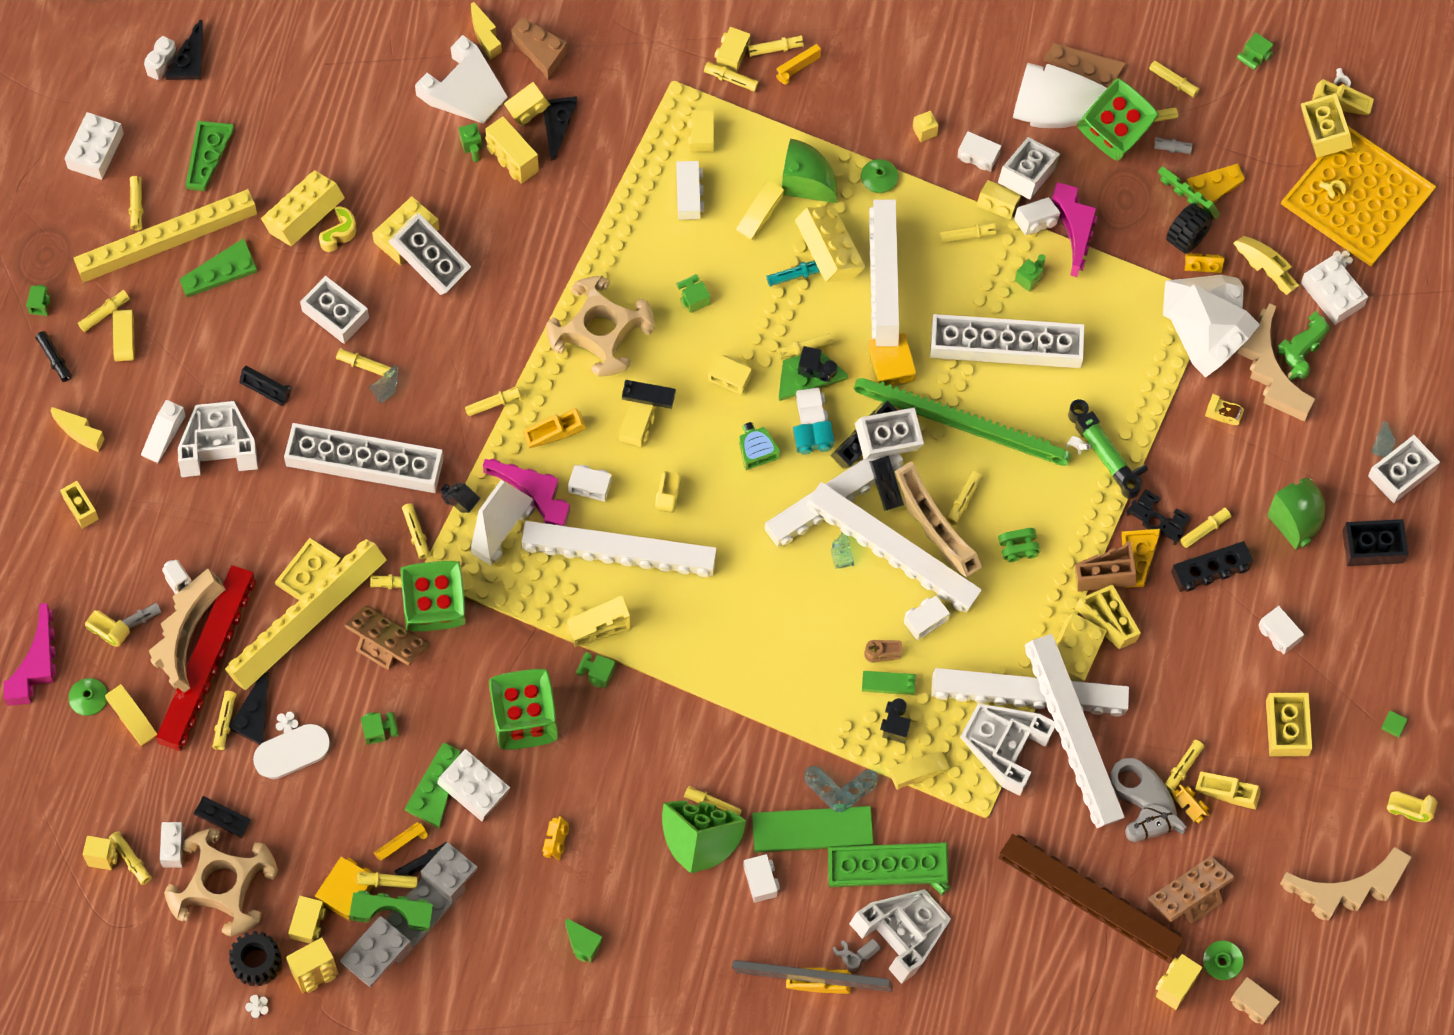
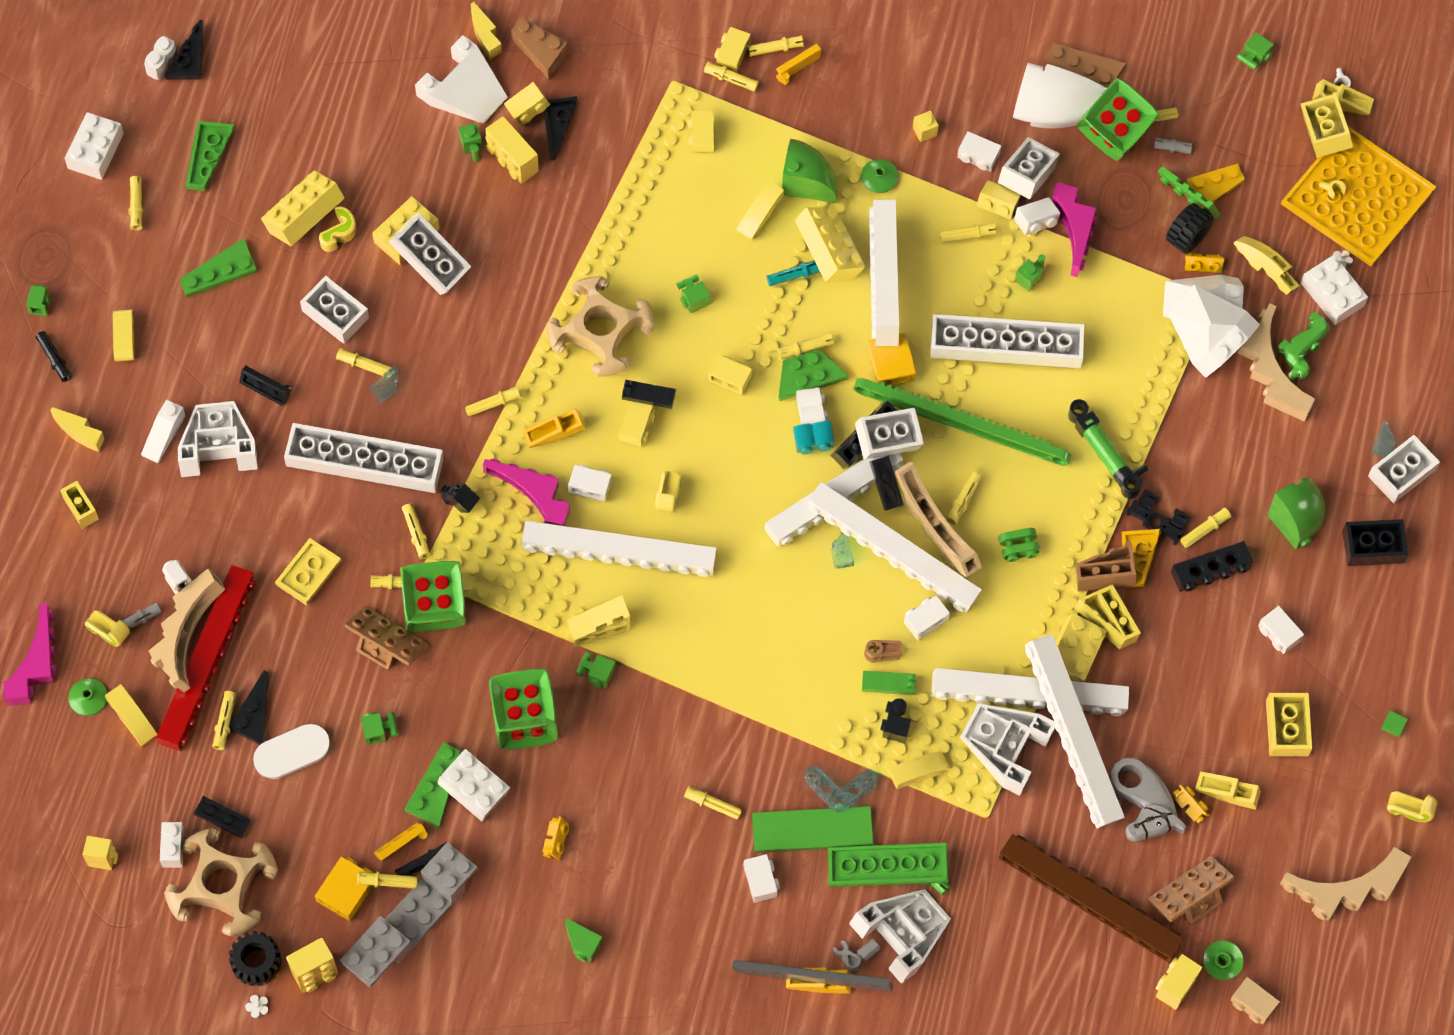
(103, 311): light yellow pin -> none
(134, 864): light yellow pin -> none
(165, 235): light yellow brick -> none
(286, 722): white plant -> none
(305, 614): light yellow brick -> none
(307, 920): light yellow brick -> none
(366, 906): bright green arch -> none
(497, 519): white wedge -> none
(689, 190): white brick -> none
(700, 833): bright green brick -> none
(757, 447): torso -> none
(811, 365): black brick -> none
(1078, 444): white piece -> none
(1174, 79): light yellow axle -> none
(1179, 773): light yellow pin -> none
(1224, 411): light yellow leg -> none

